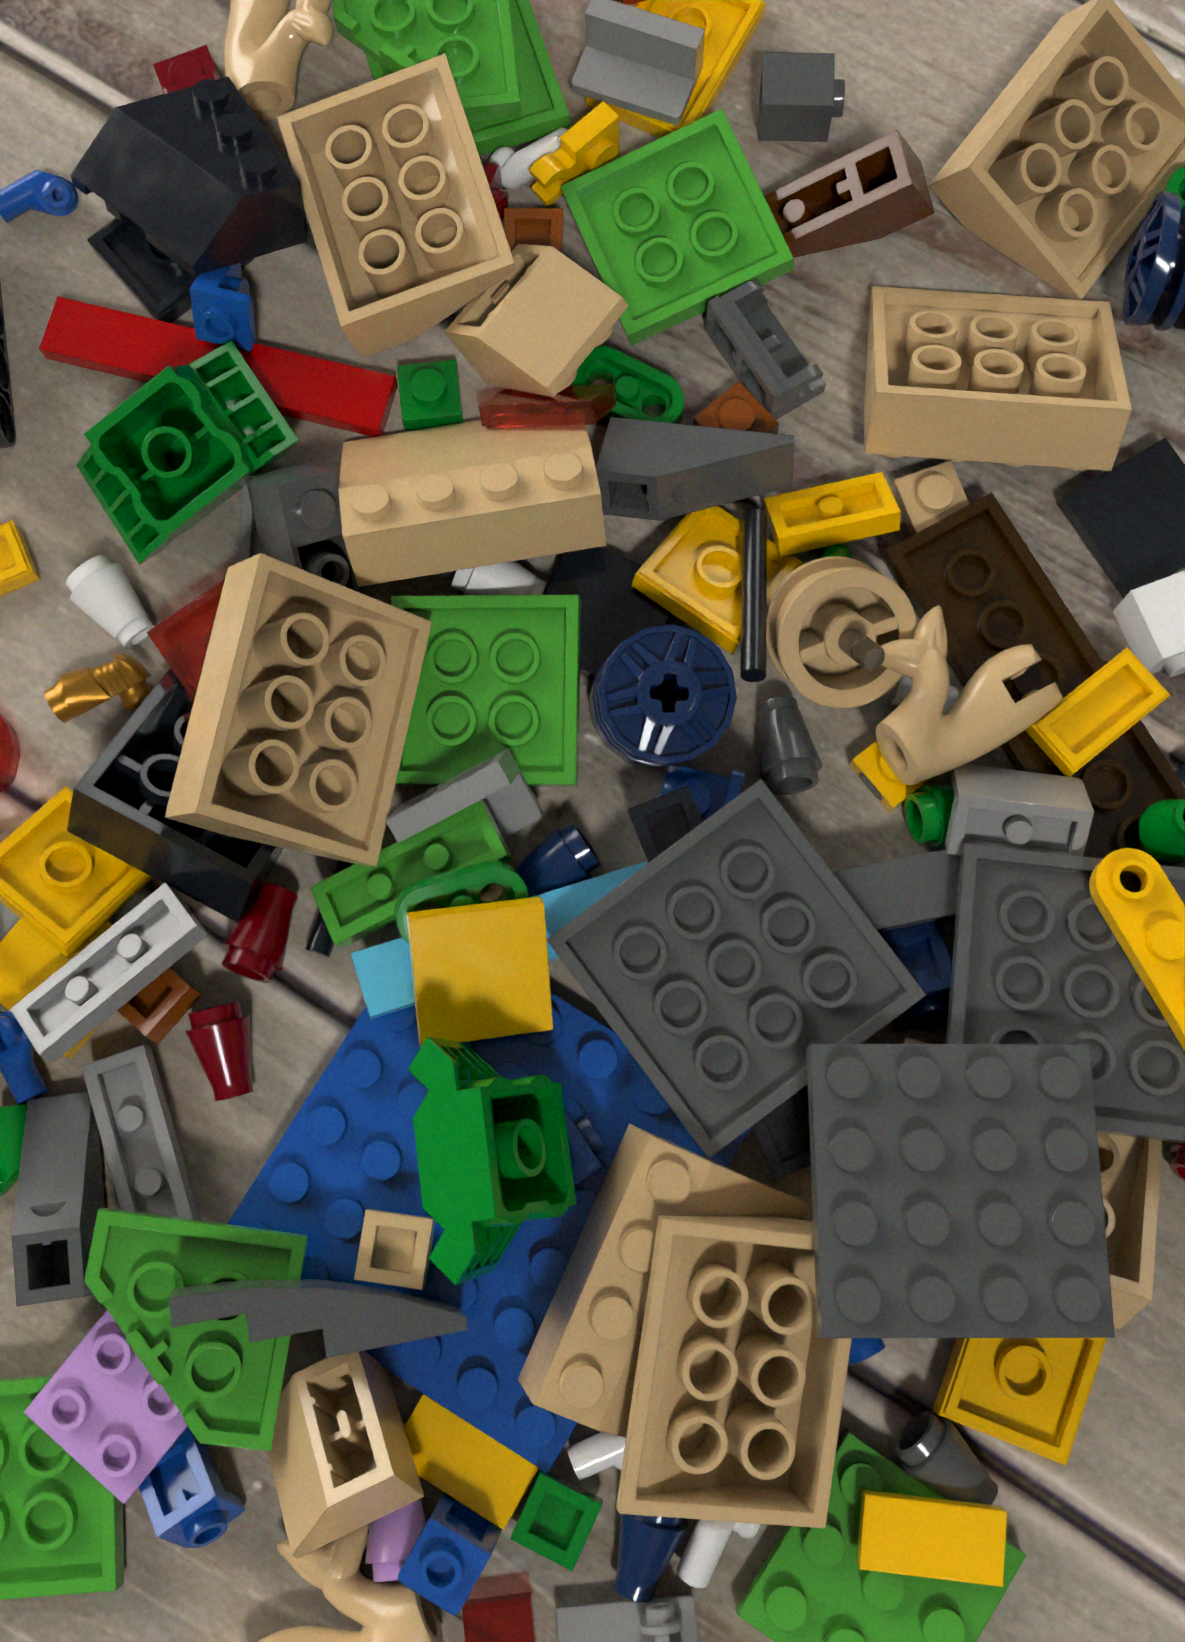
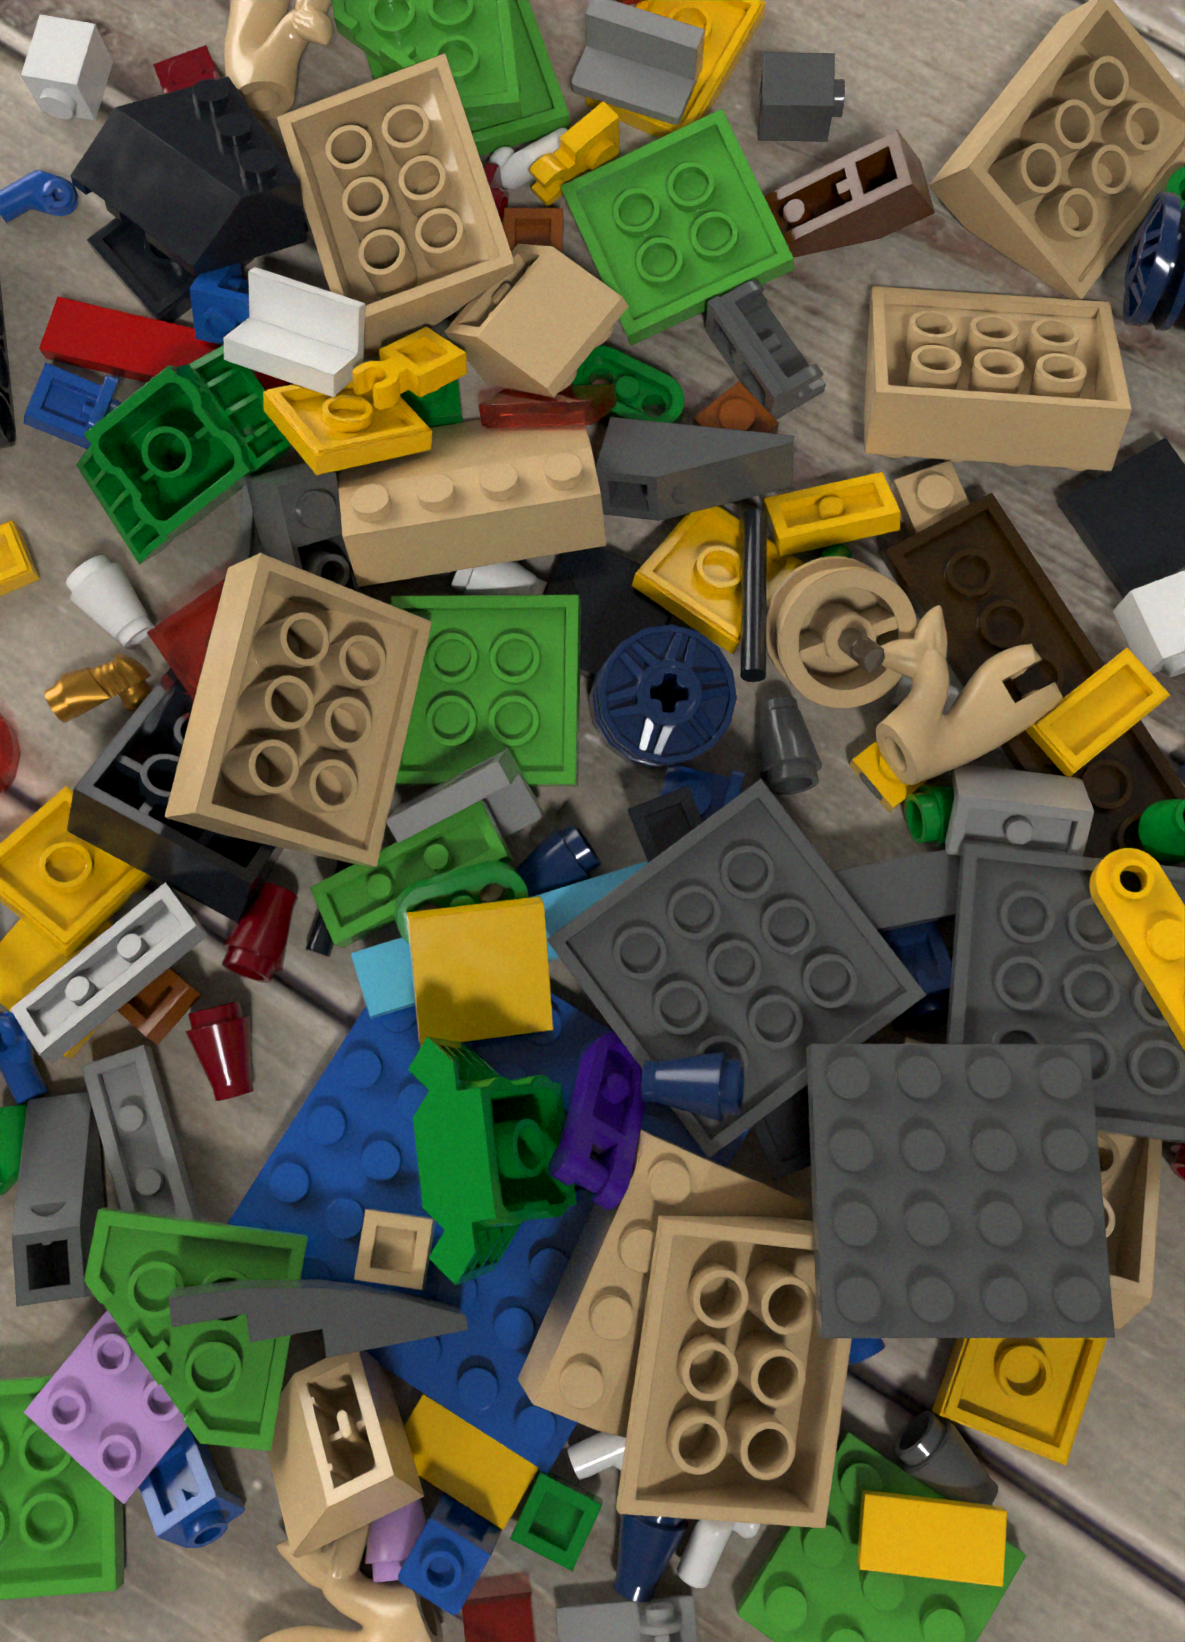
(67, 68): none -> white brick
(69, 404): none -> blue bracket
(298, 333): none -> white panel
(344, 428): none -> yellow tile
(414, 363): none -> yellow plate
(602, 1118): none -> dark purple plate
(696, 1084): none -> dark blue cone

